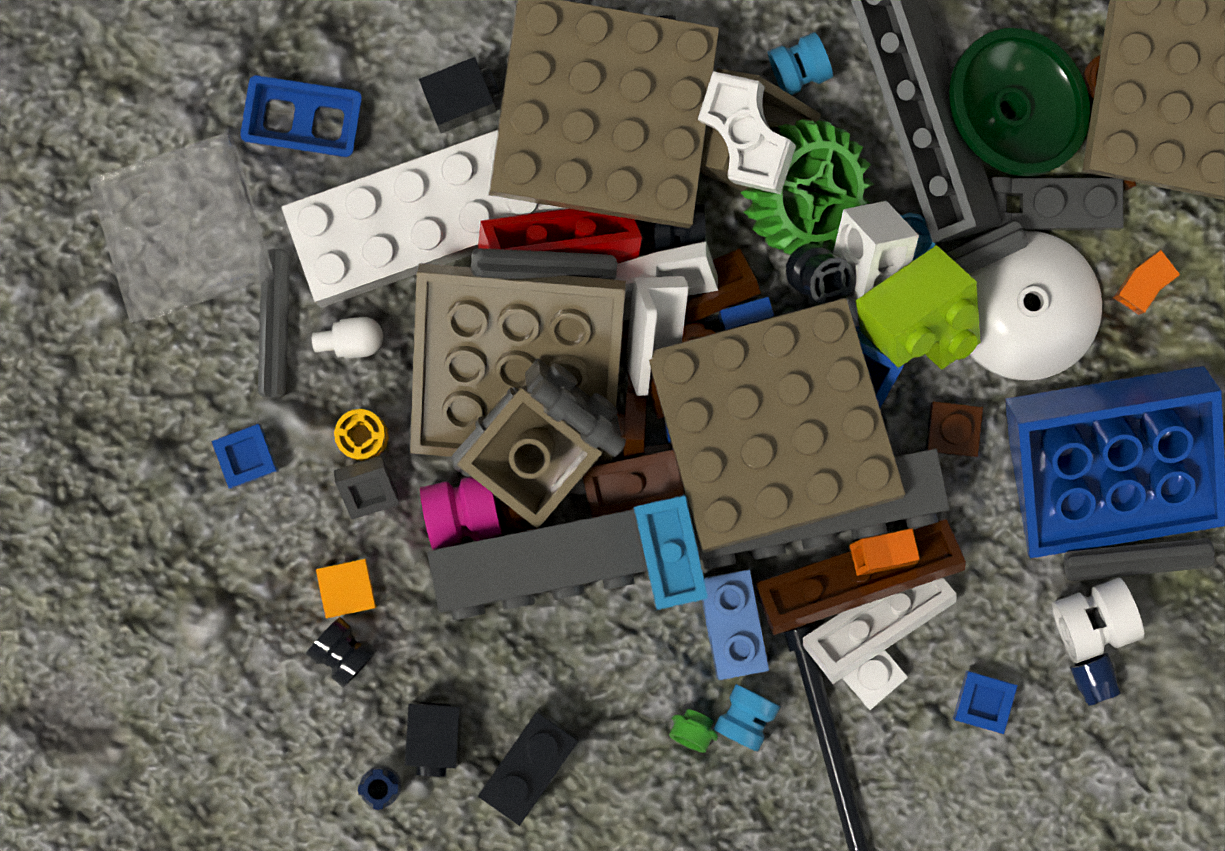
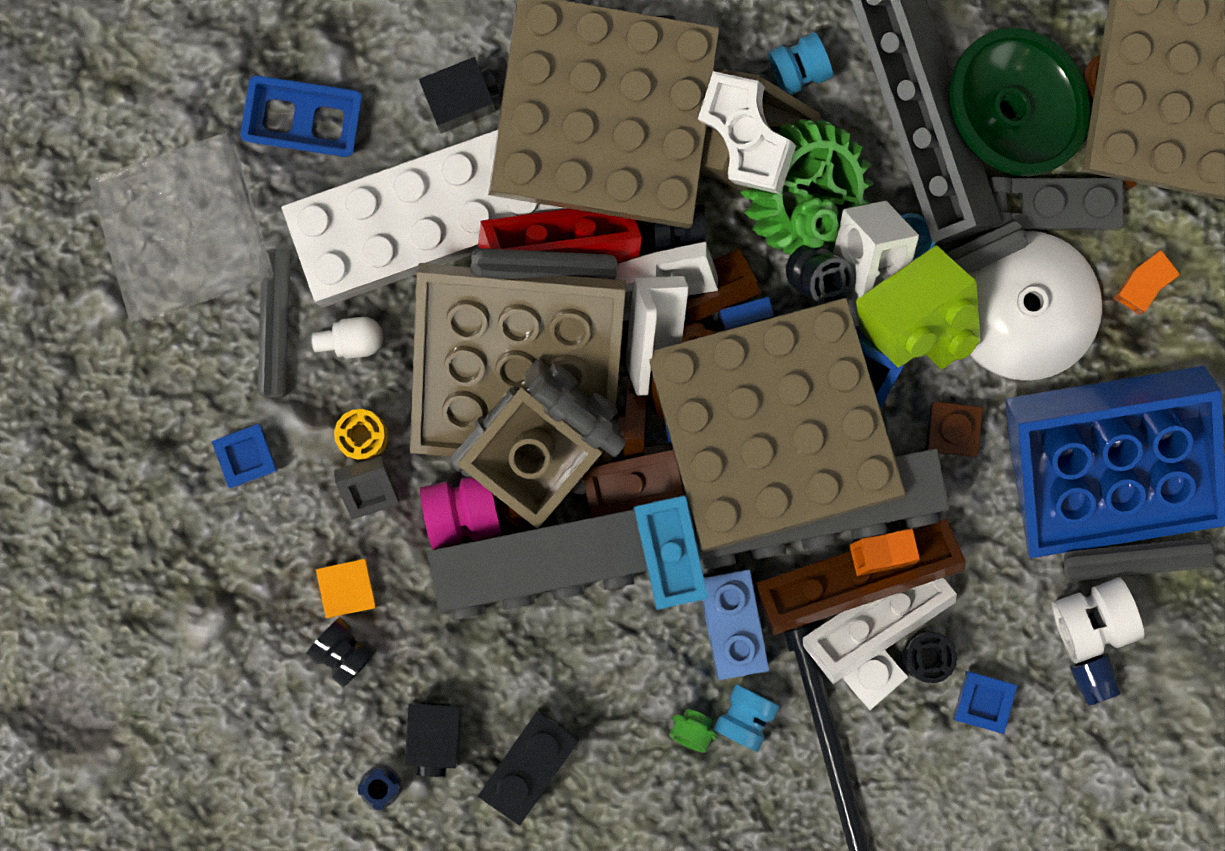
(805, 217): none -> bright green plate
(921, 652): none -> black wheel

